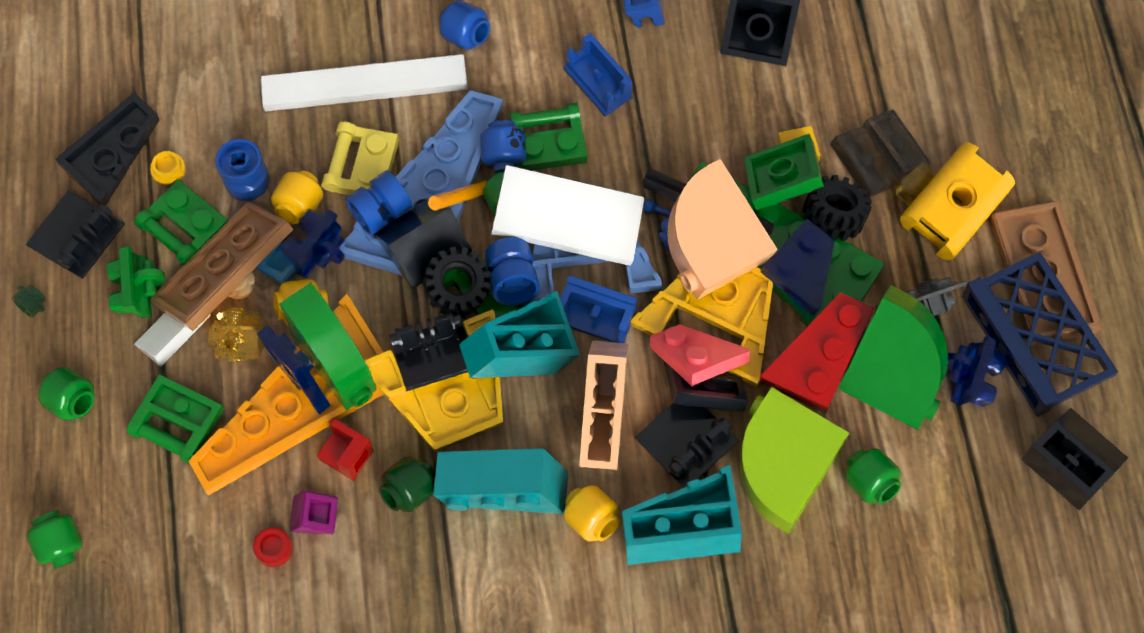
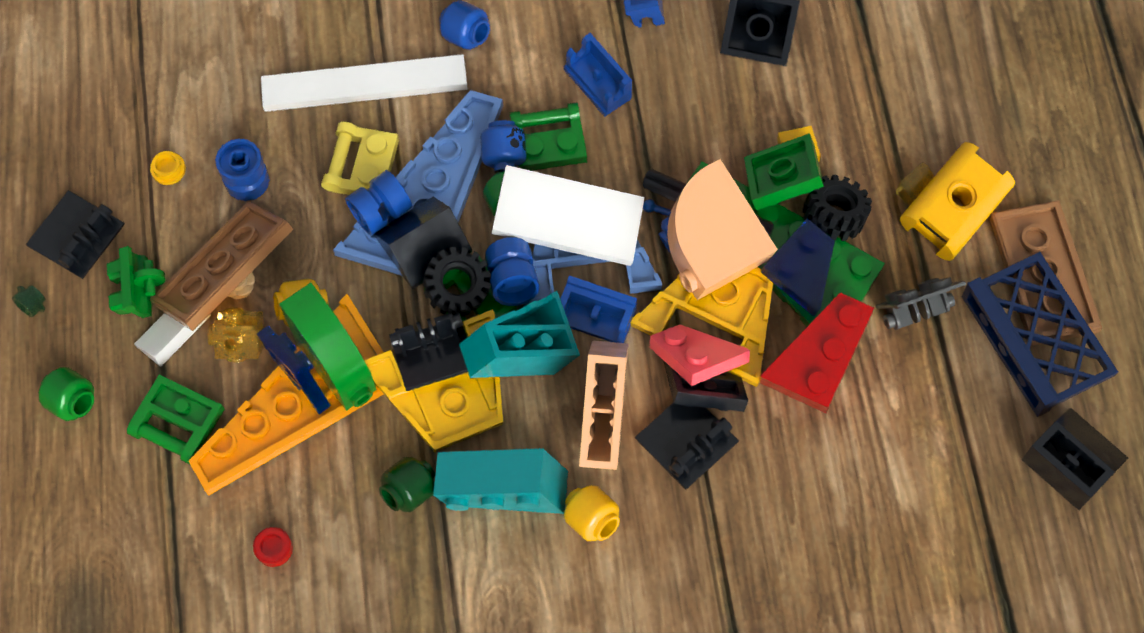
(54, 539): green head -> none
(109, 148): black wing -> none
(187, 213): green plate -> none
(277, 266): dark azure tile -> none
(296, 195): yellow head -> none
(313, 513): magenta slope -> none
(320, 245): clear blue hips -> none
(345, 450): red panel -> none
(456, 196): light orange bar -> none
(685, 523): teal wedge -> none
(786, 456): lime brick -> none
(873, 476): green head -> none
(879, 152): clear smoke slope -> none
(899, 360): green brick -> none
(969, 371): clear blue hips -> none

